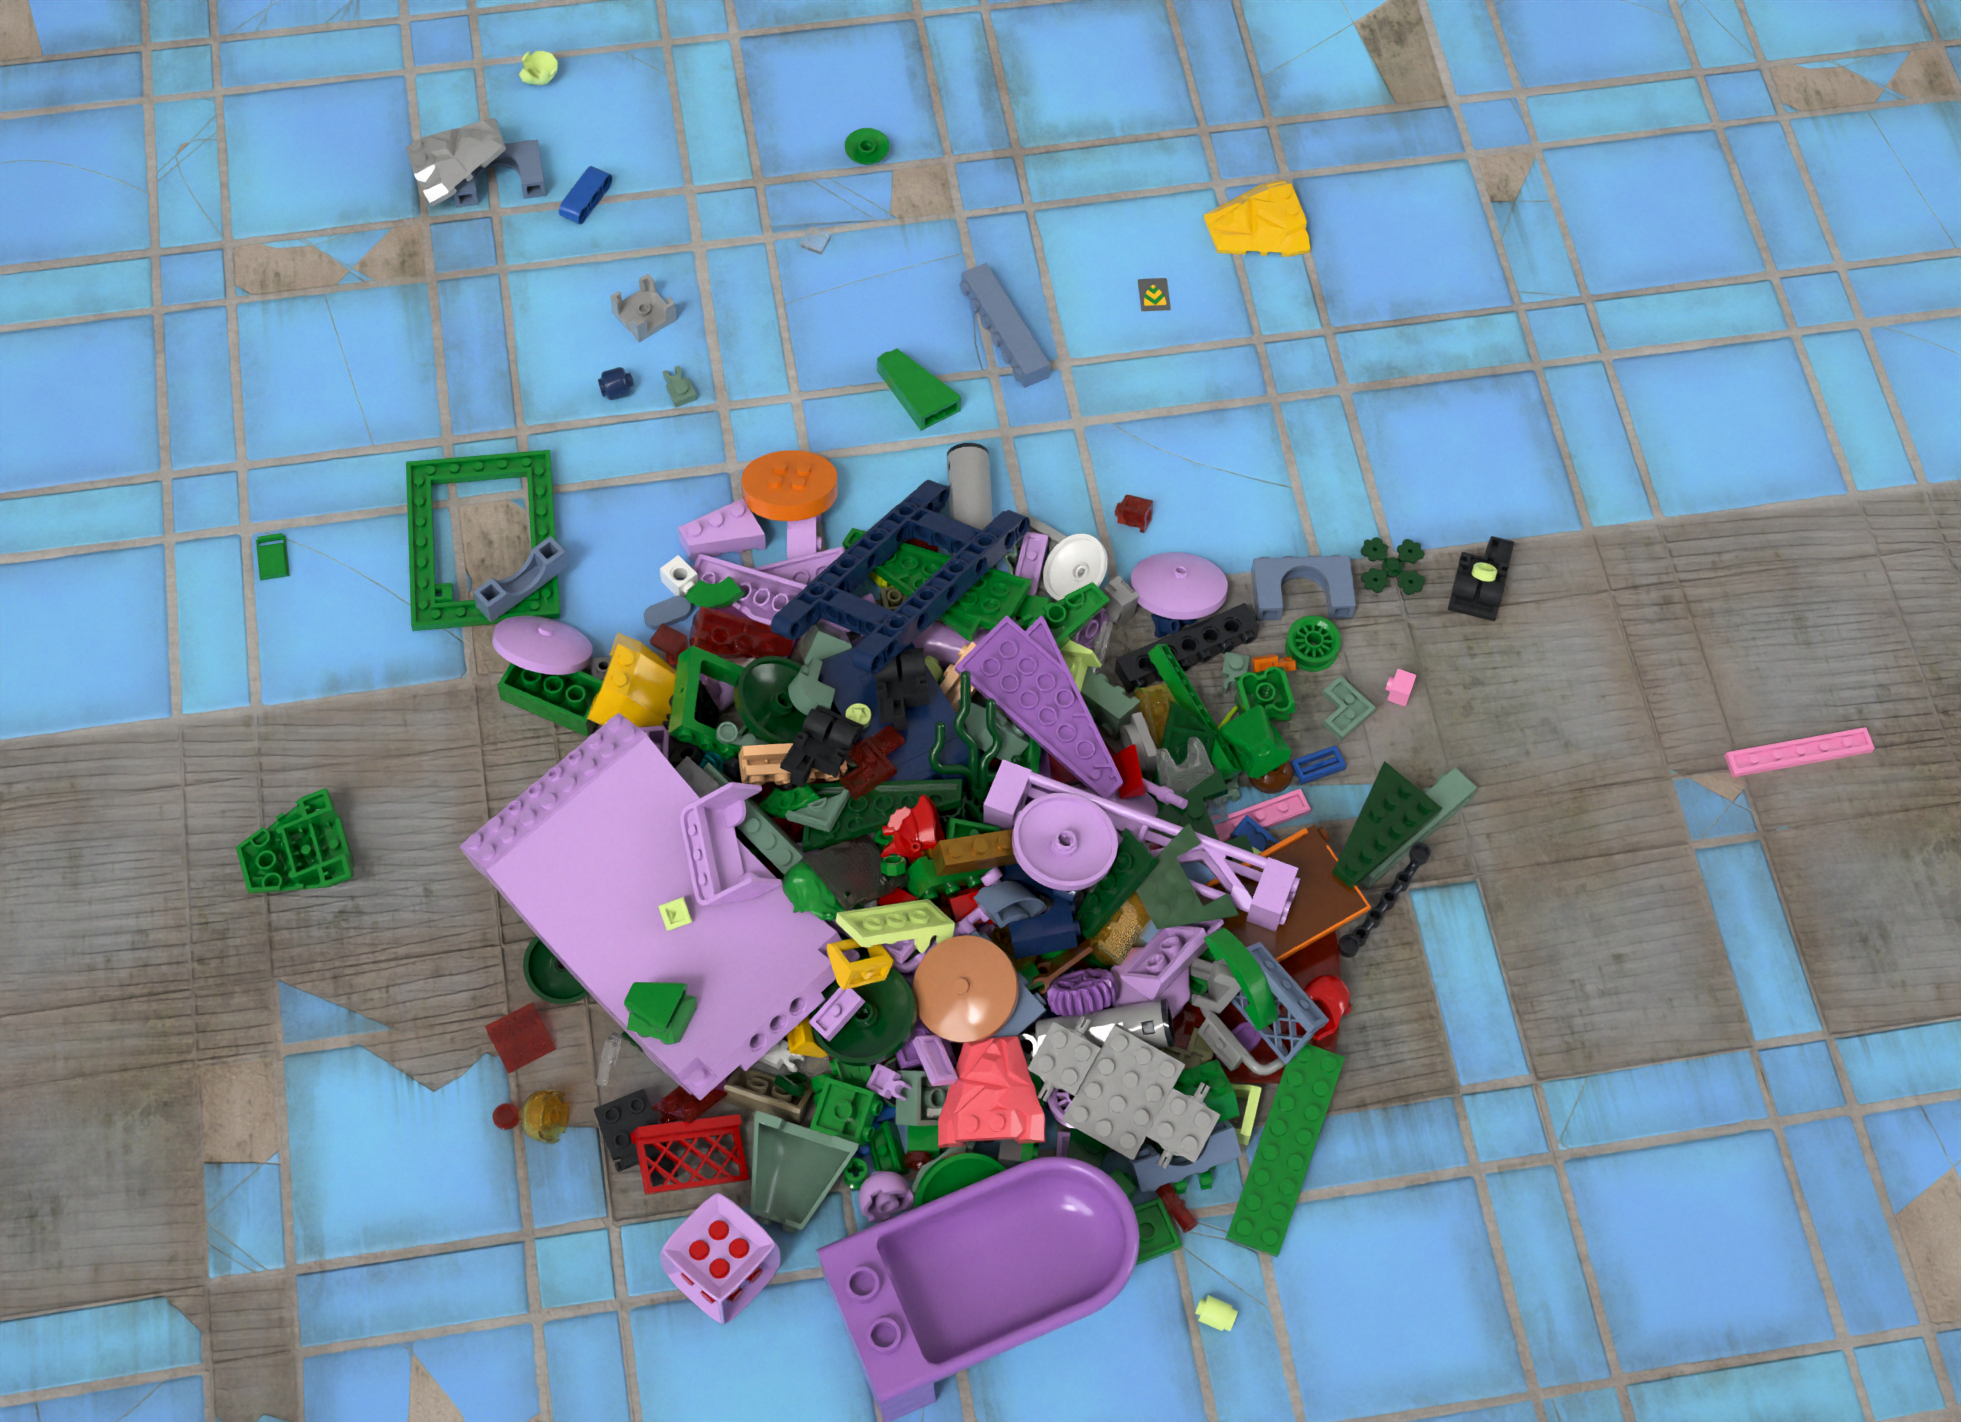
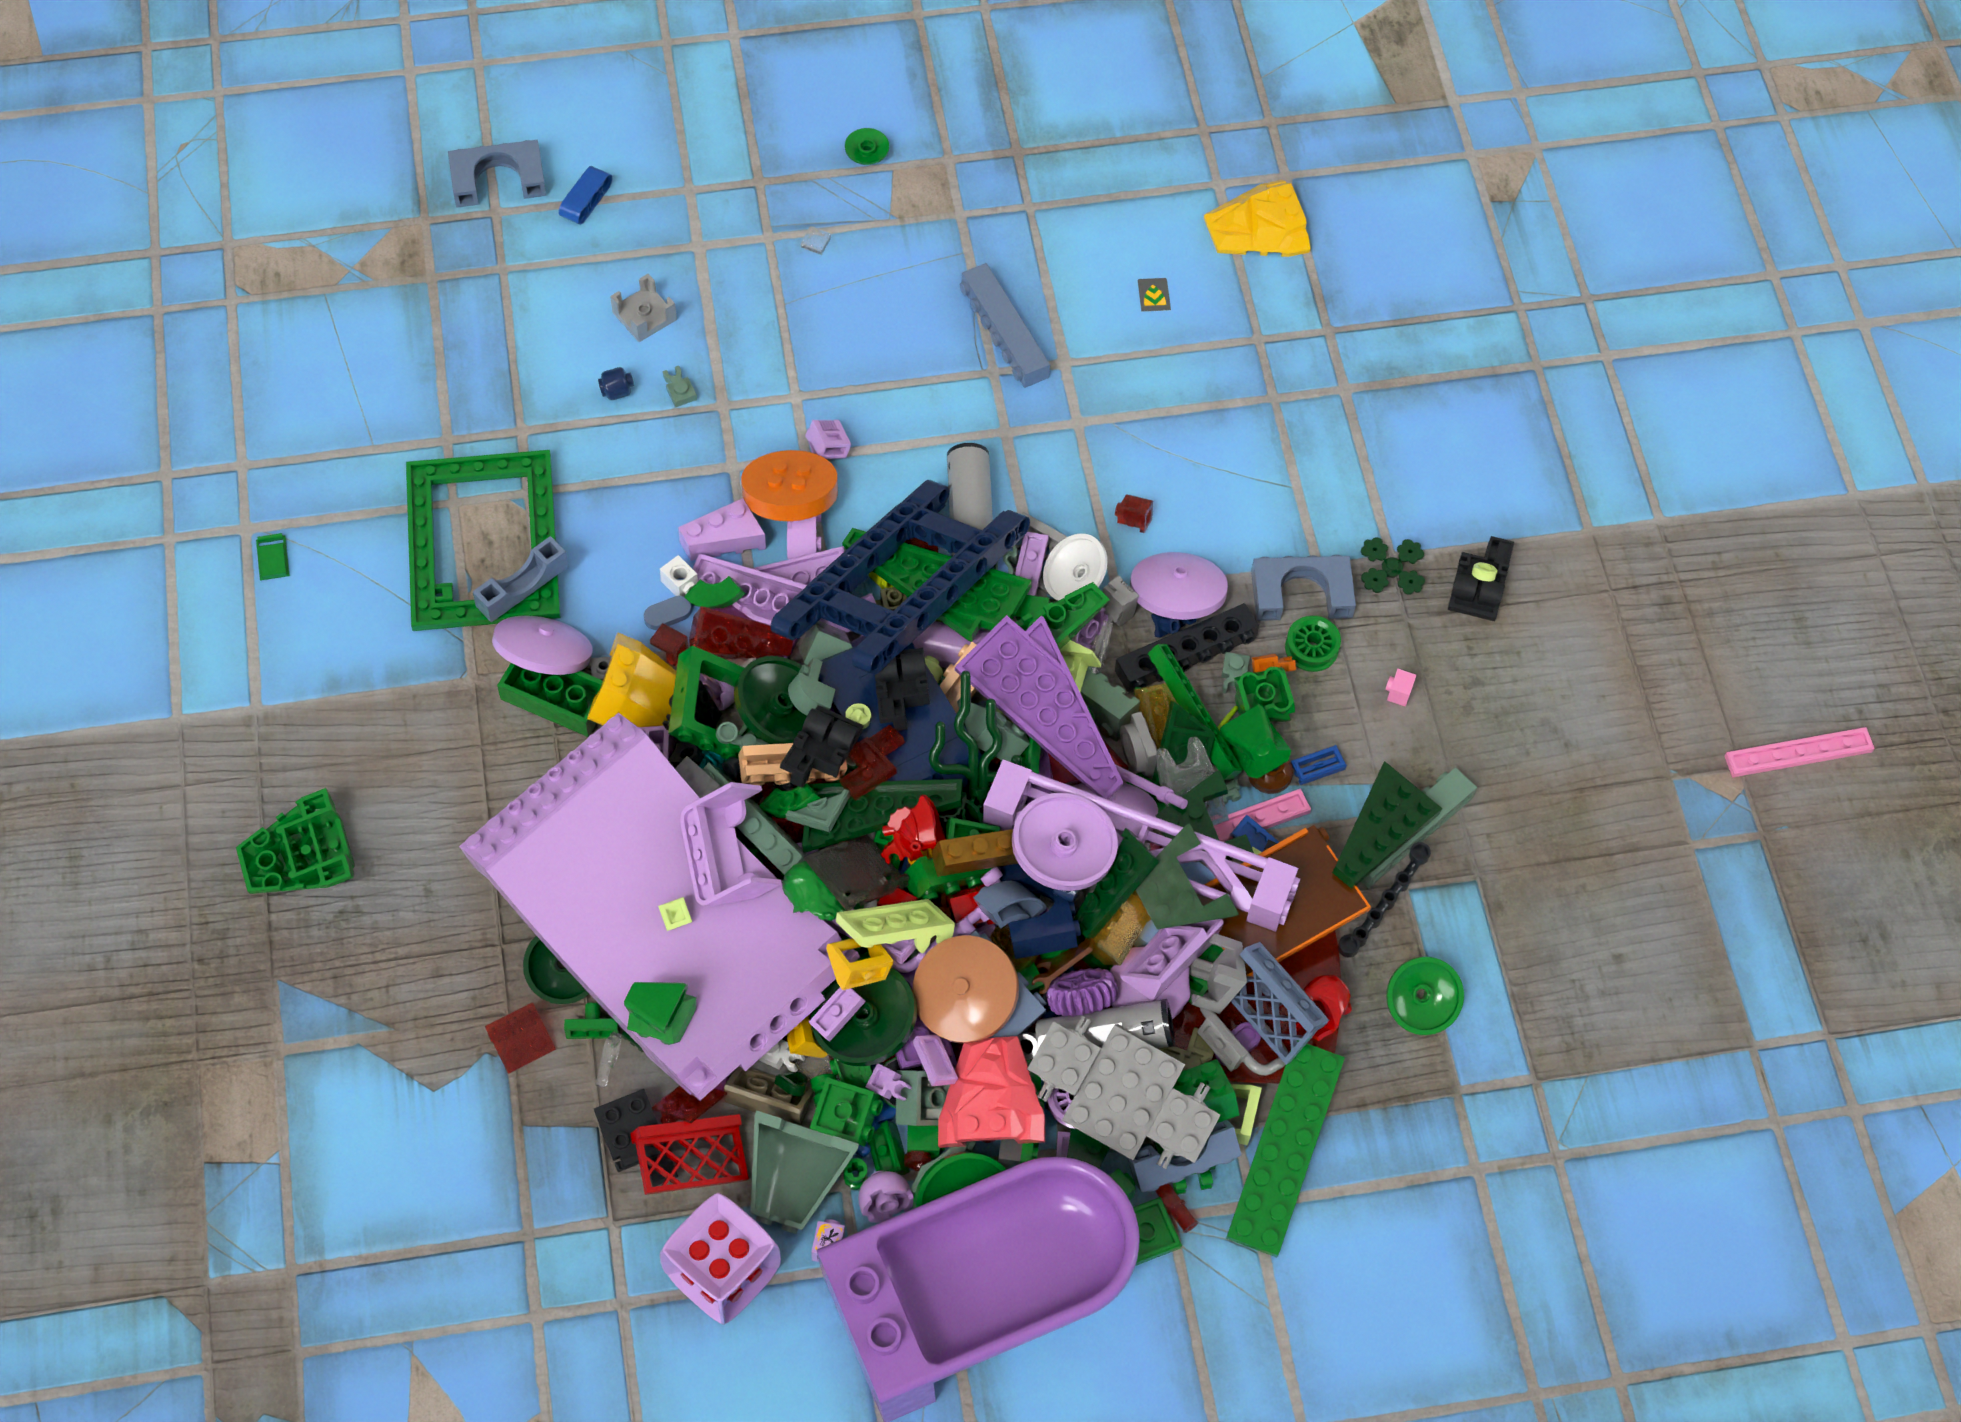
(452, 155): light grey wedge -> none
(506, 1116): clear red plate -> none
(538, 68): yellowish green hair -> none
(544, 1115): clear yellow cylinder -> none
(592, 1026): none -> green tile
(826, 1233): none -> lavender brick
(828, 439): none -> lavender piece
(893, 865): green tile -> none
(917, 390): green slope -> none
(1130, 772): red slope -> none
(1216, 1313): yellowish green brick -> none
(1247, 974): green slope -> none
(1350, 705): sand green plate -> none
(1441, 998): none -> green dish

